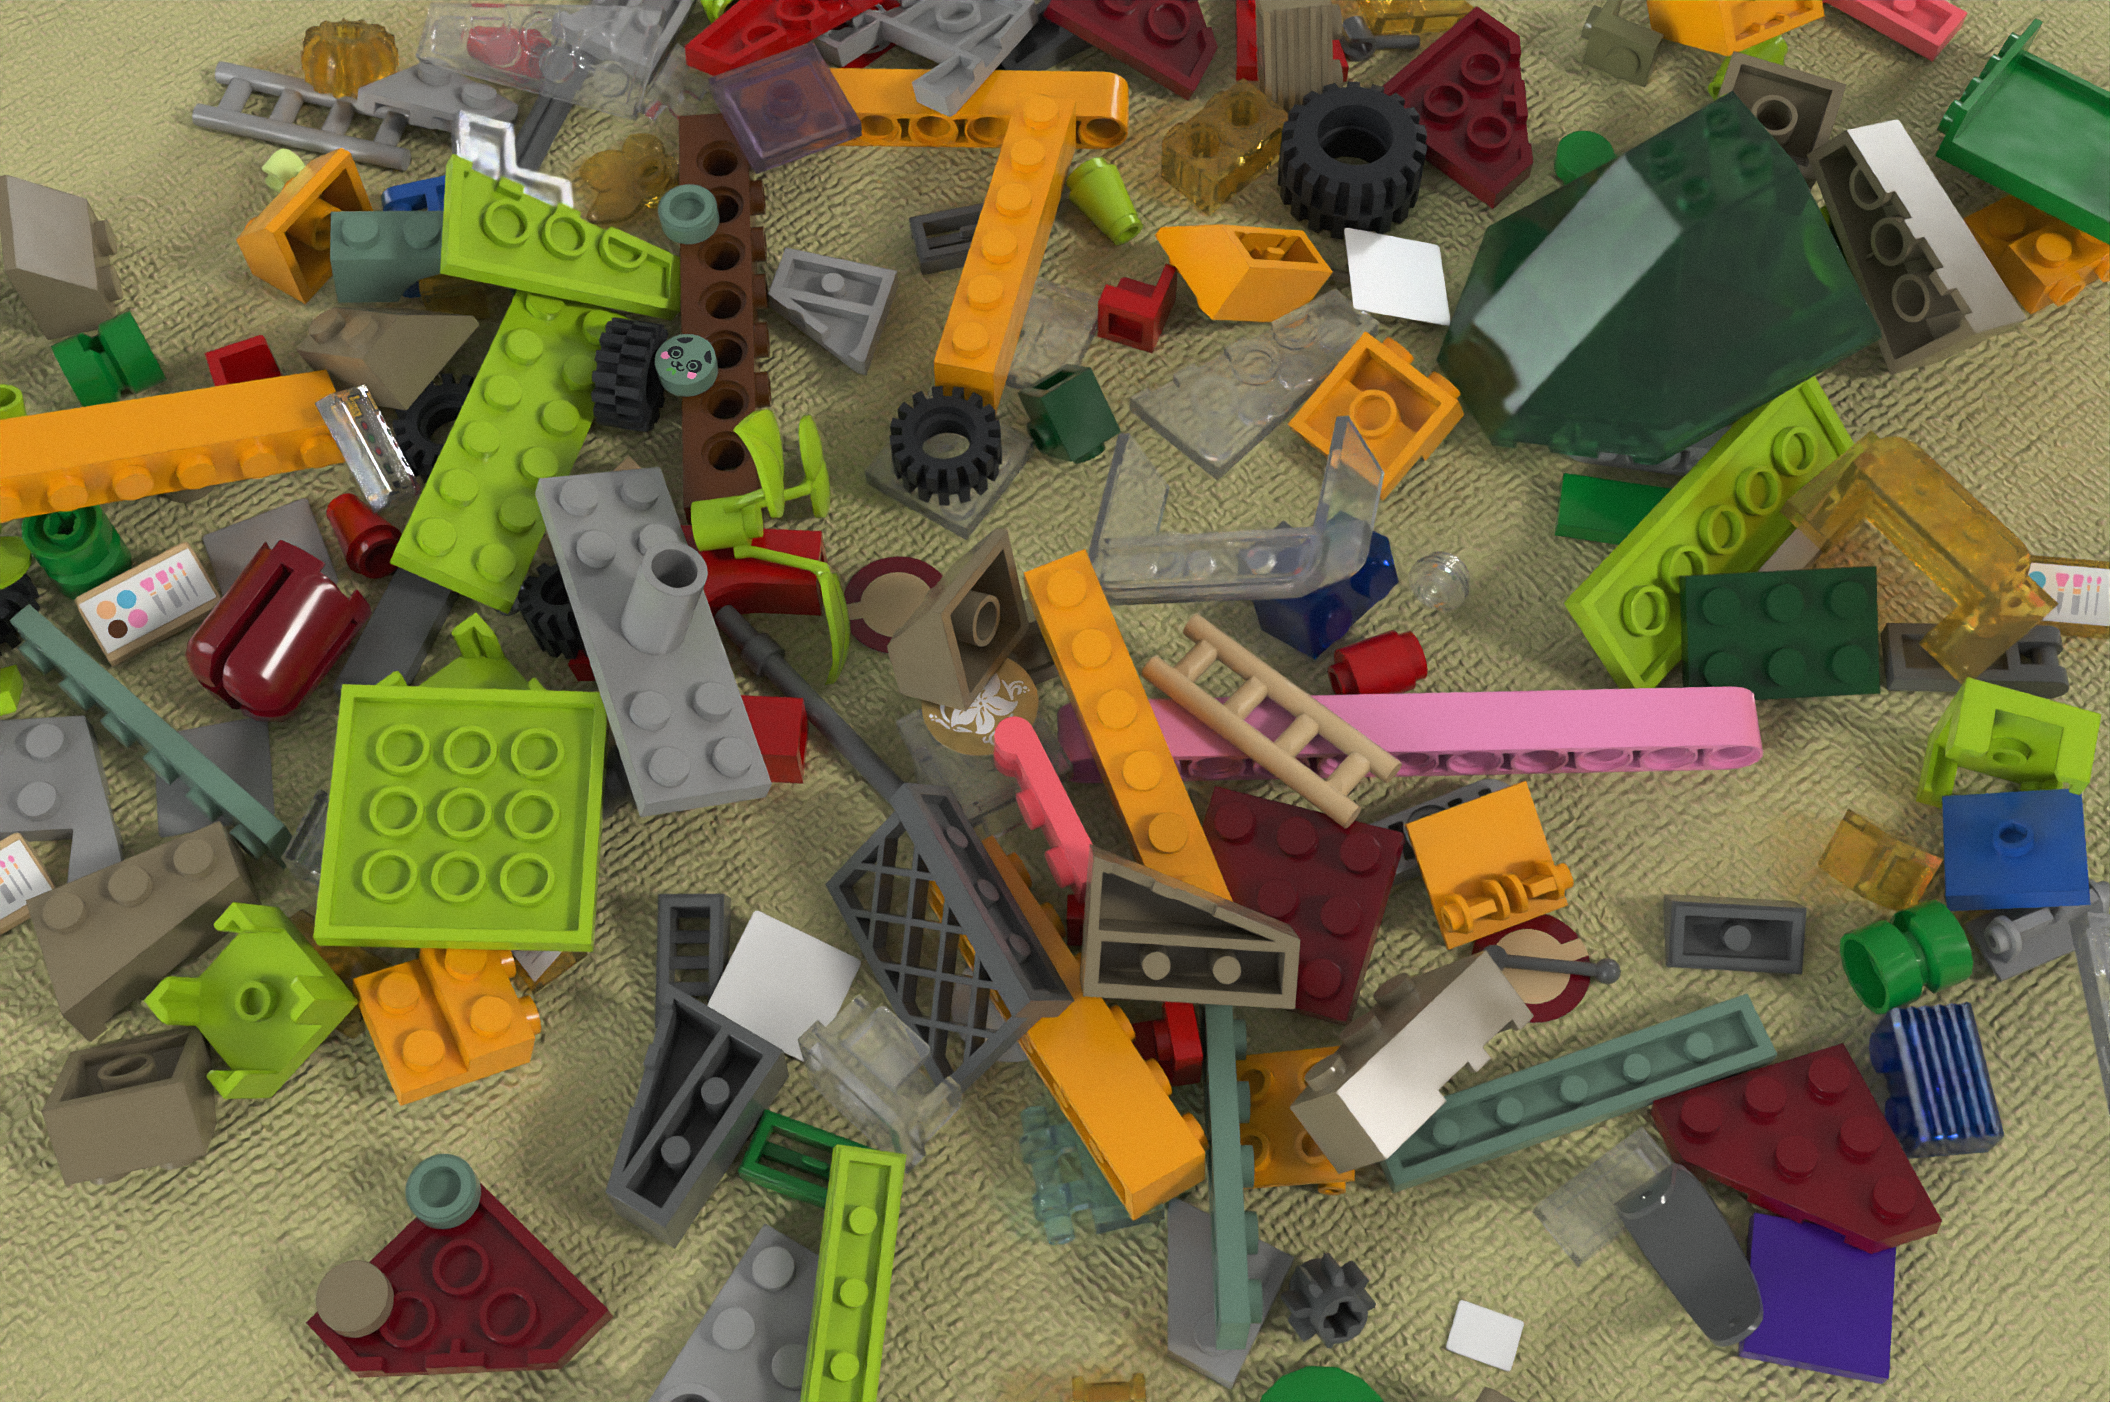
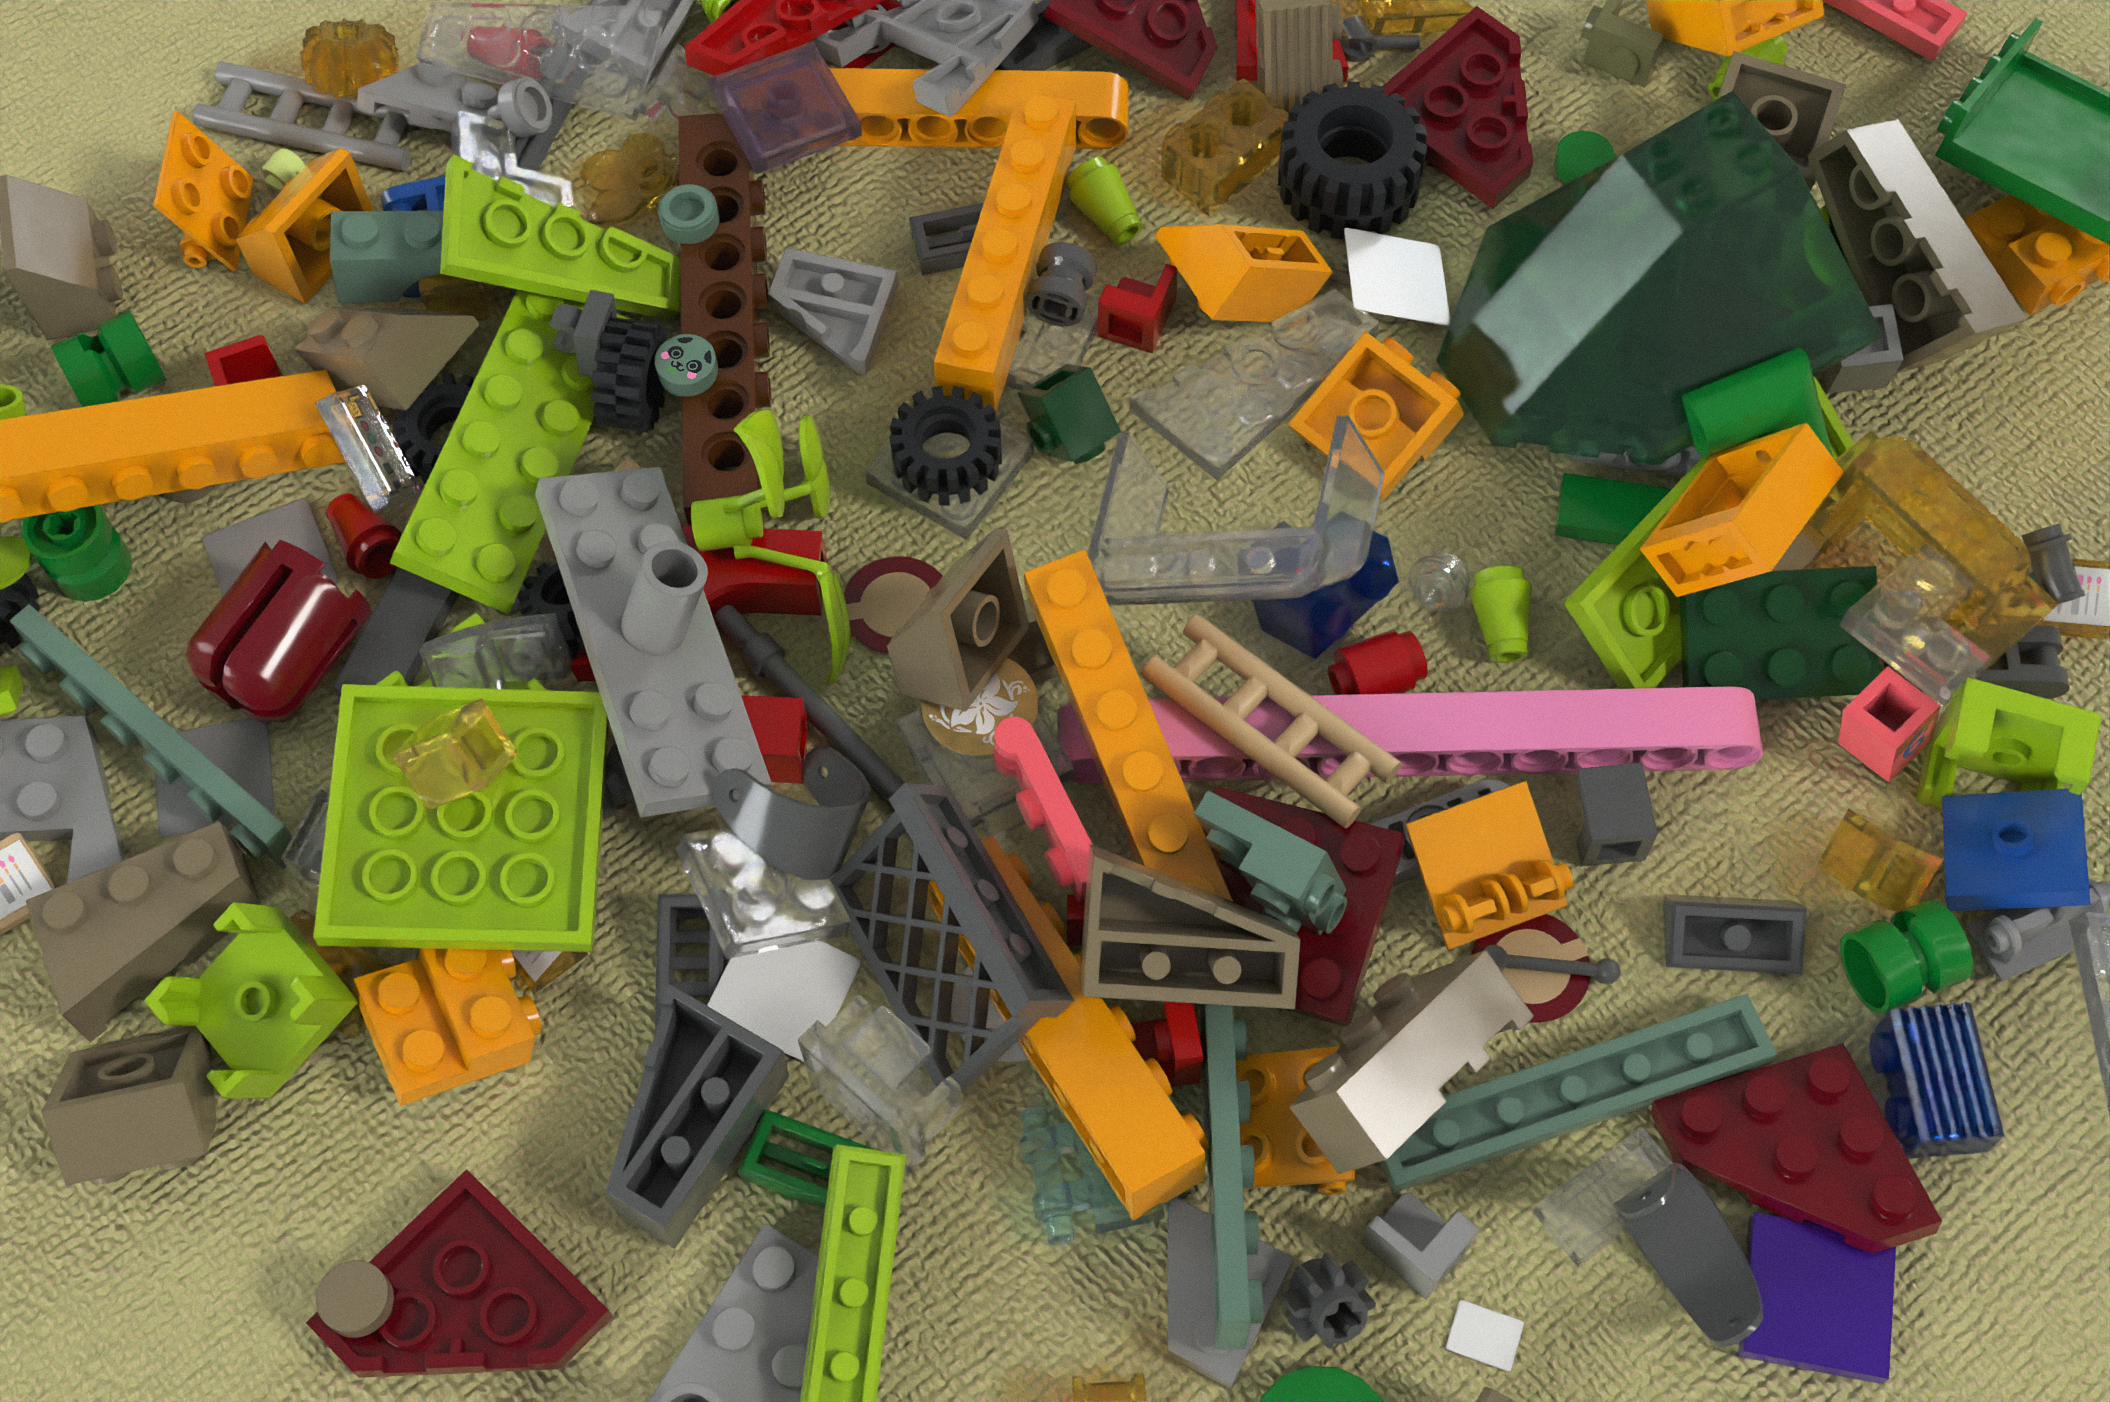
(148, 603): slope -> none
(203, 195): none -> light orange hinge
(443, 1191): sand green tile -> none
(455, 754): none -> clear yellow panel
(498, 653): none -> clear slope
(523, 107): none -> light grey tile
(581, 329): none -> dark grey tile
(753, 902): none -> clear plate
(791, 834): none -> dark grey piece
(1063, 278): none -> dark grey wheel
(1285, 872): none -> sand green plate
(1419, 1242): none -> light grey panel
(1503, 611): none -> lime cone
(1616, 815): none -> dark grey panel
(1742, 511): none -> light orange window
(1755, 404): none -> green brick
(1872, 365): none -> light grey panel
(1888, 724): none -> coral brick
(1906, 625): none -> clear plate
(2053, 563): none -> dark grey pin

